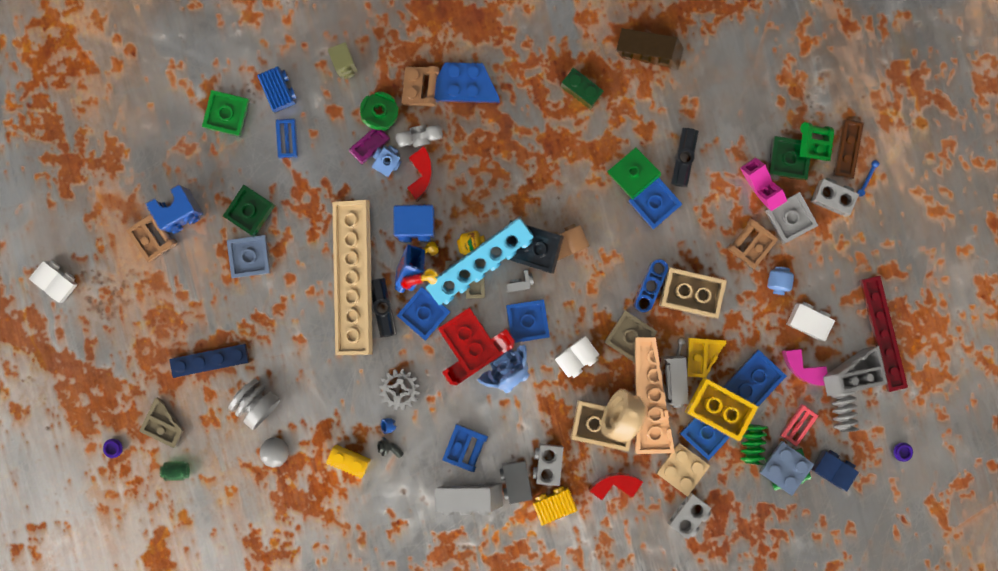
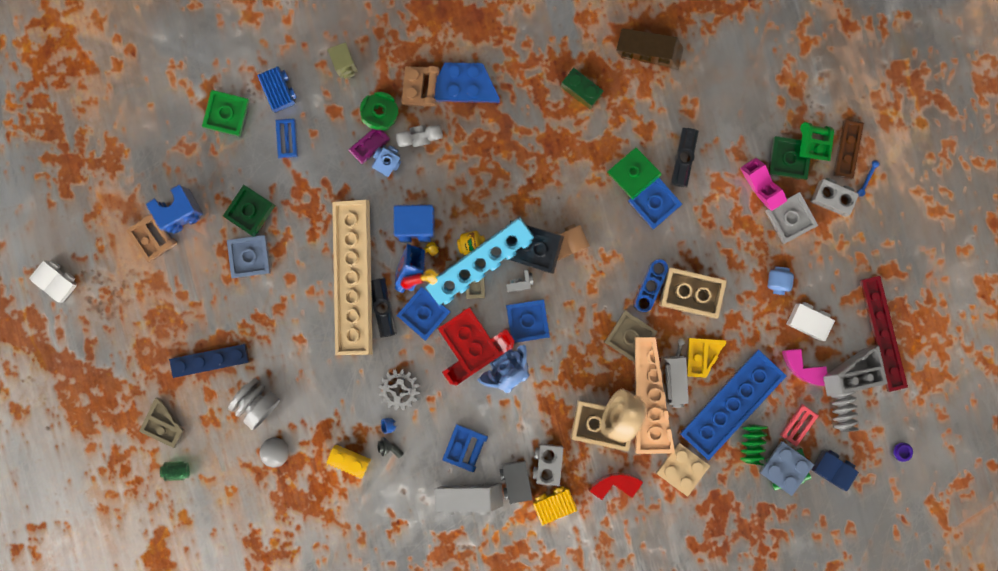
(112, 448): dark purple plate -> none
(424, 166): red brick -> none
(577, 356): white brick -> none
(684, 512): light grey brick -> none
(721, 409): yellow brick -> none
(758, 246): medium nougat plate -> none

